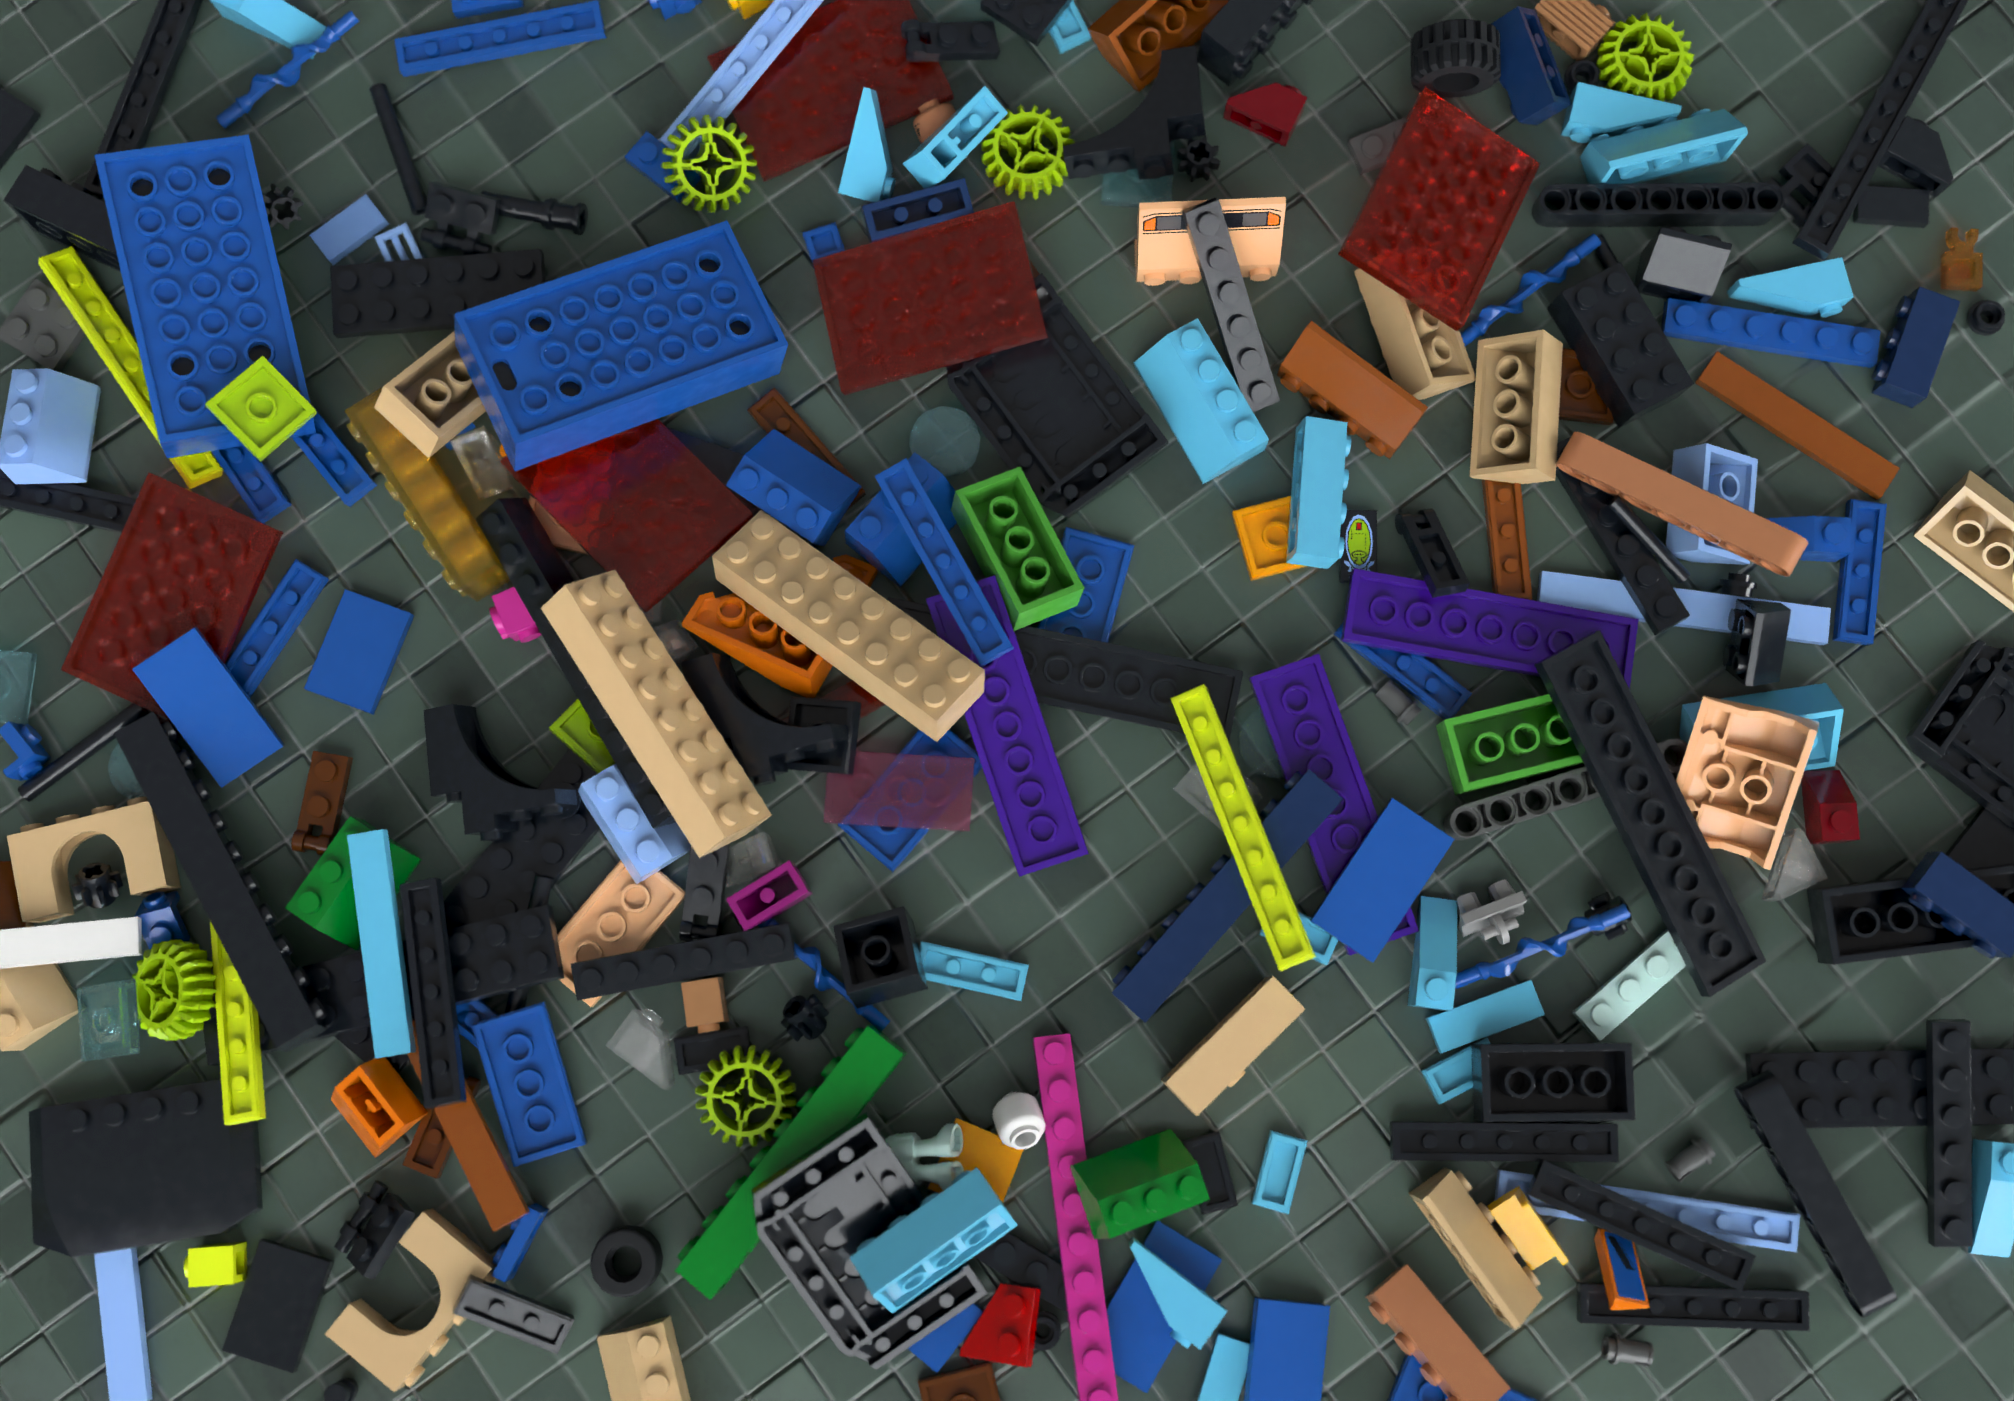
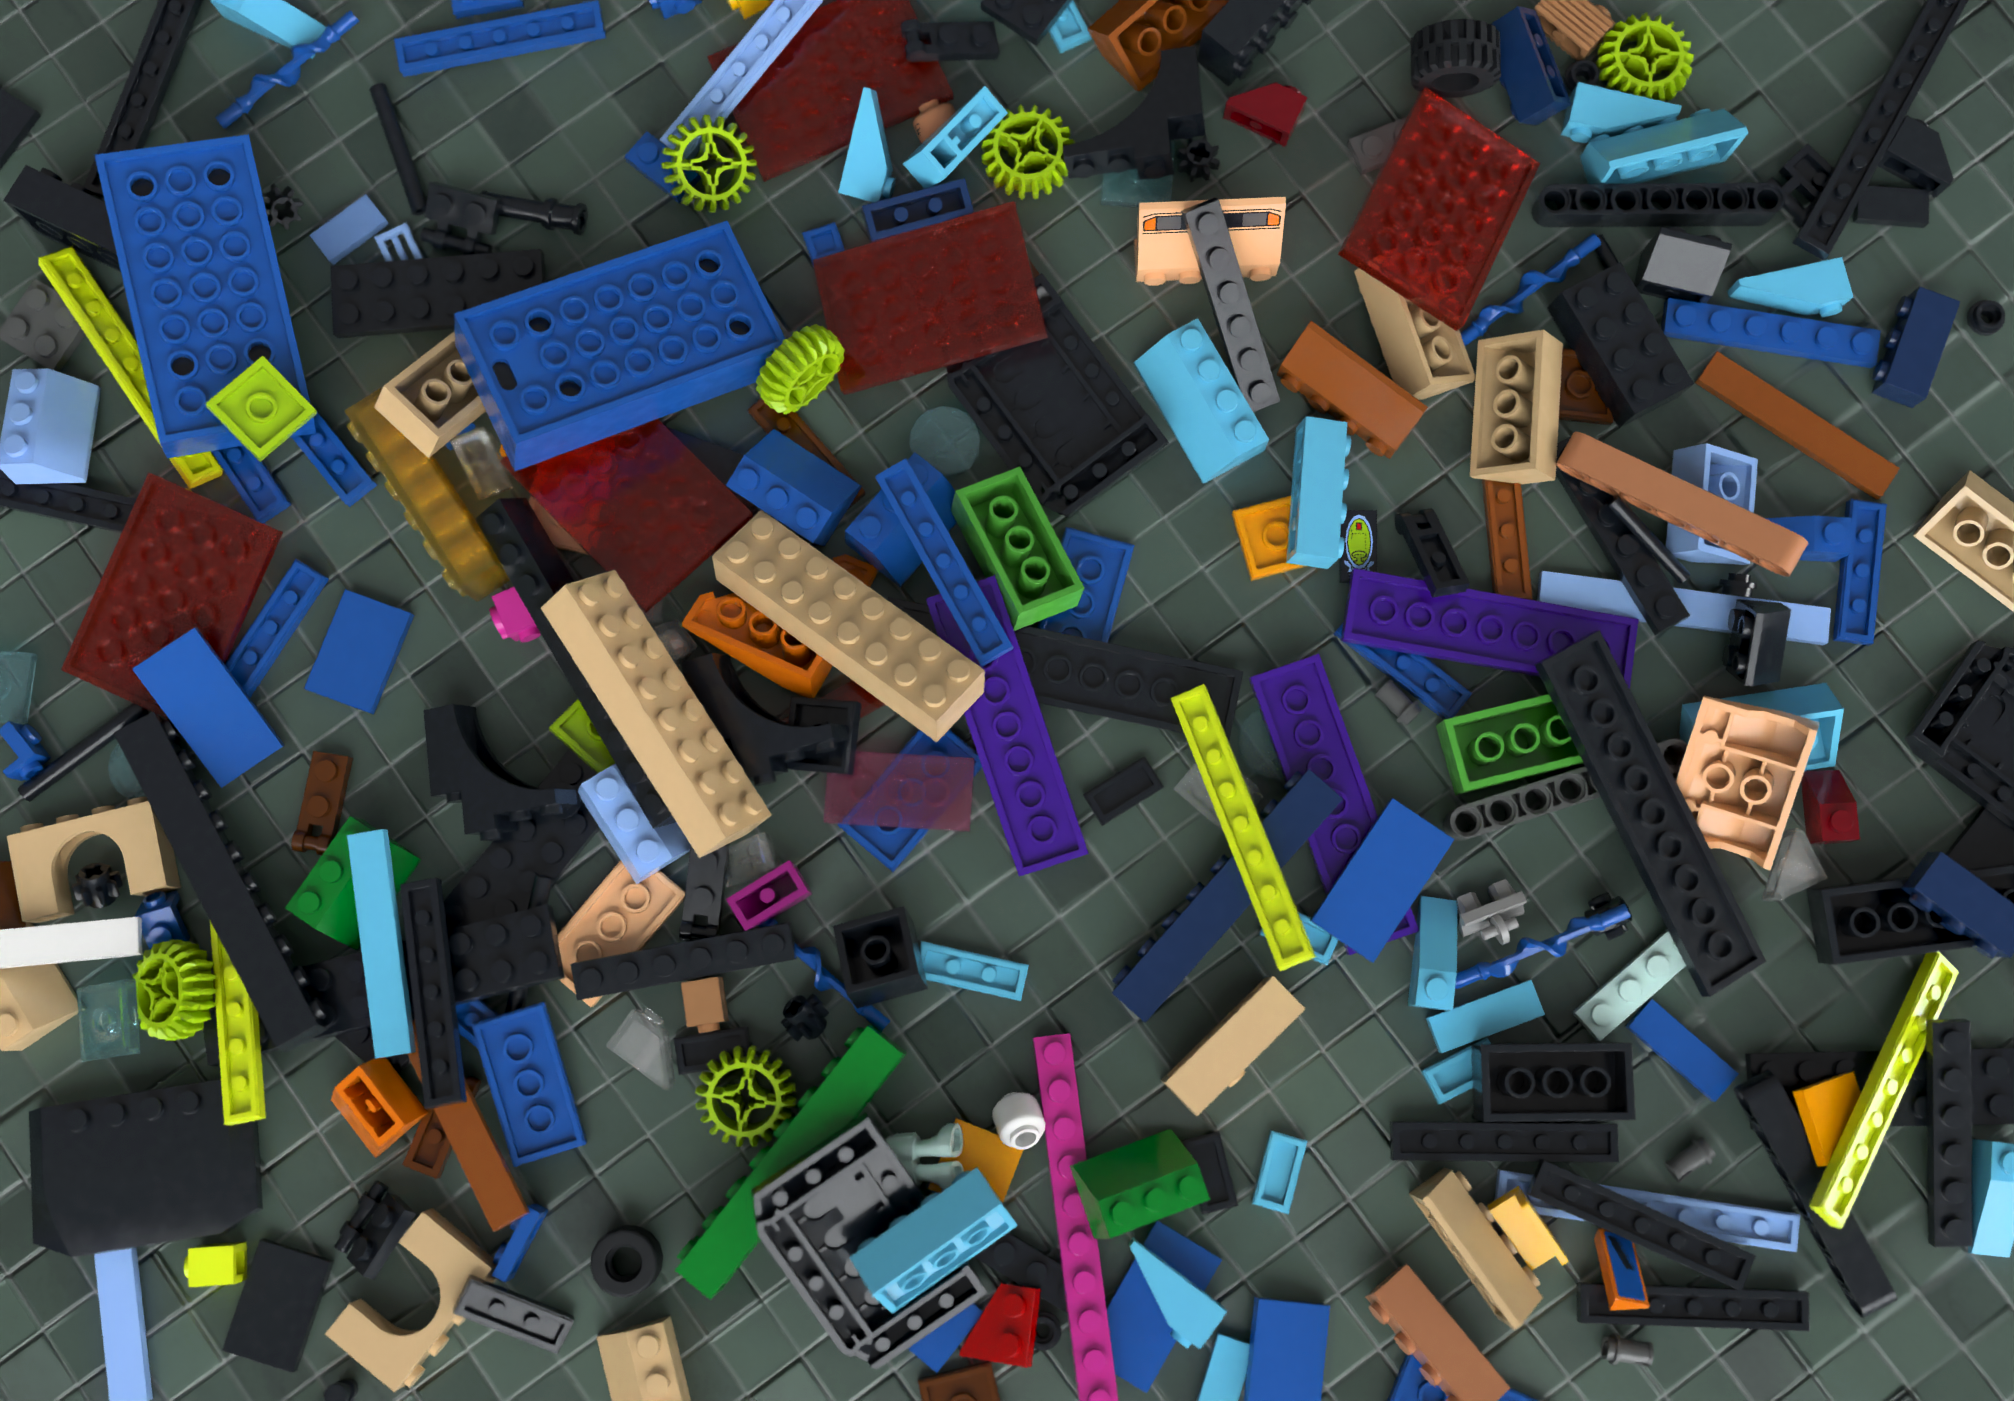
(800, 369): none -> lime gear
(1123, 791): none -> black tile
(1682, 1050): none -> blue tile
(1825, 1112): none -> light orange tile
(1883, 1090): none -> neon yellow tile
(1961, 266): clear orange plate -> none

